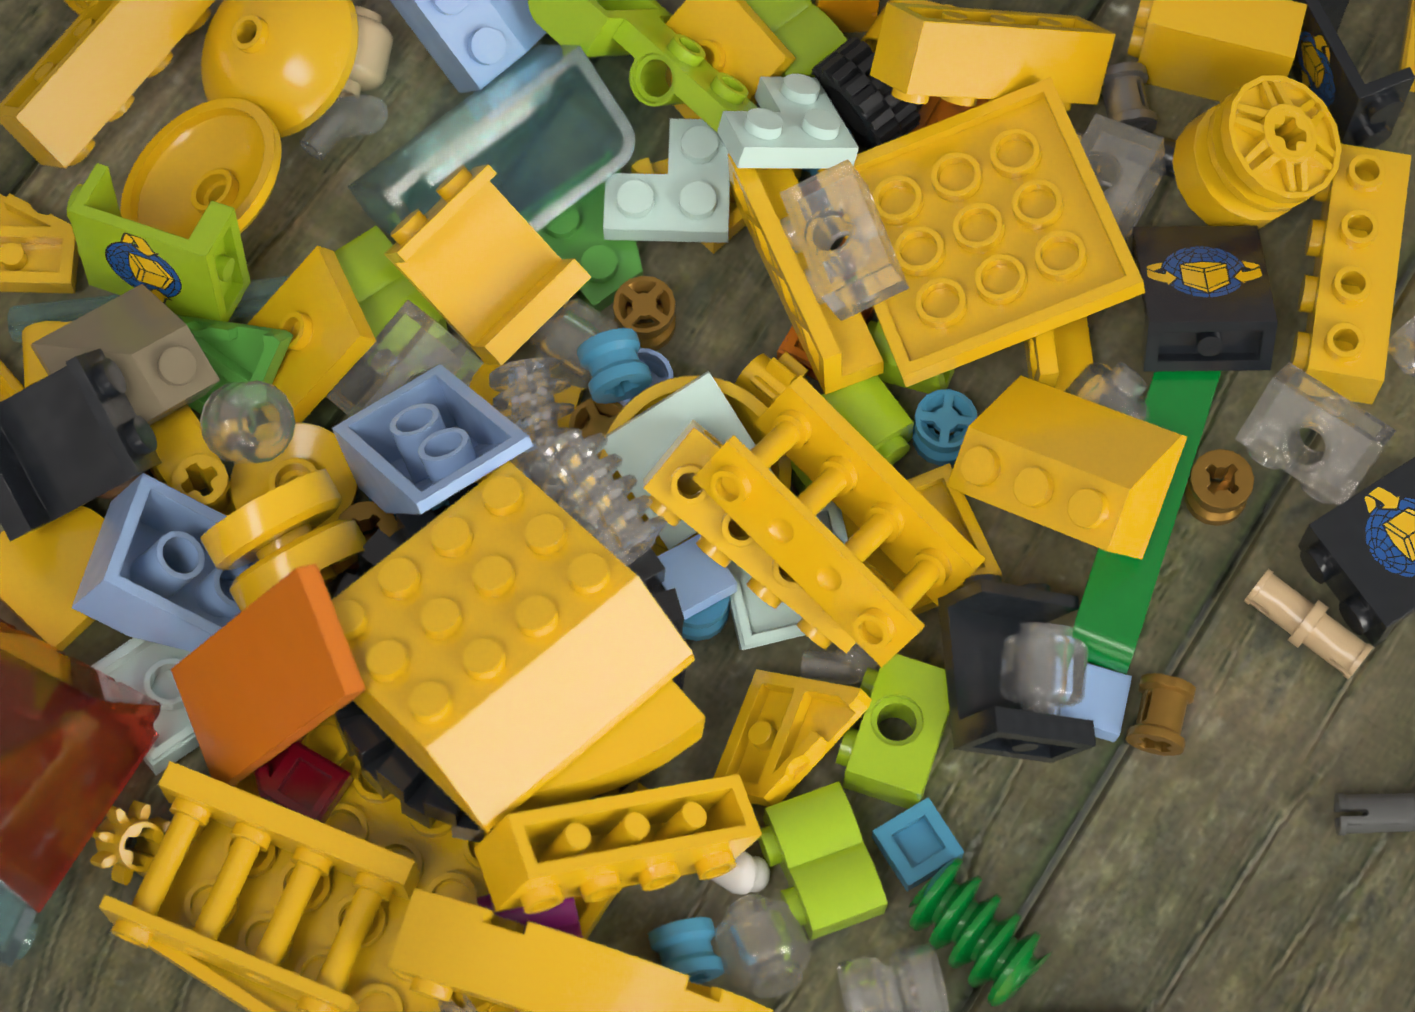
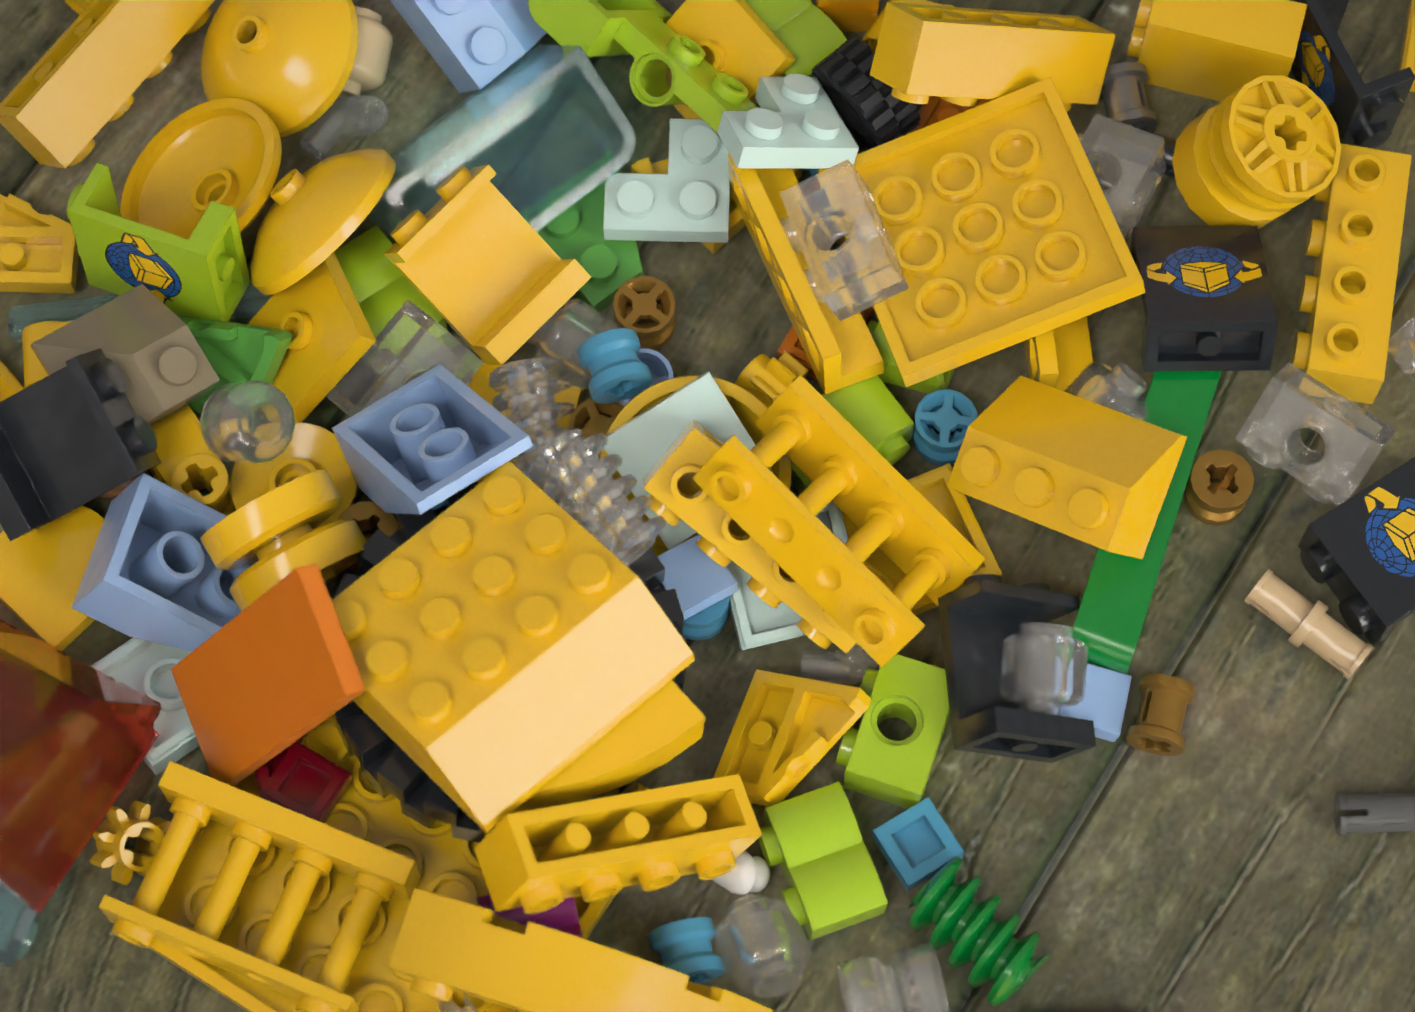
(316, 215): none -> yellow dish

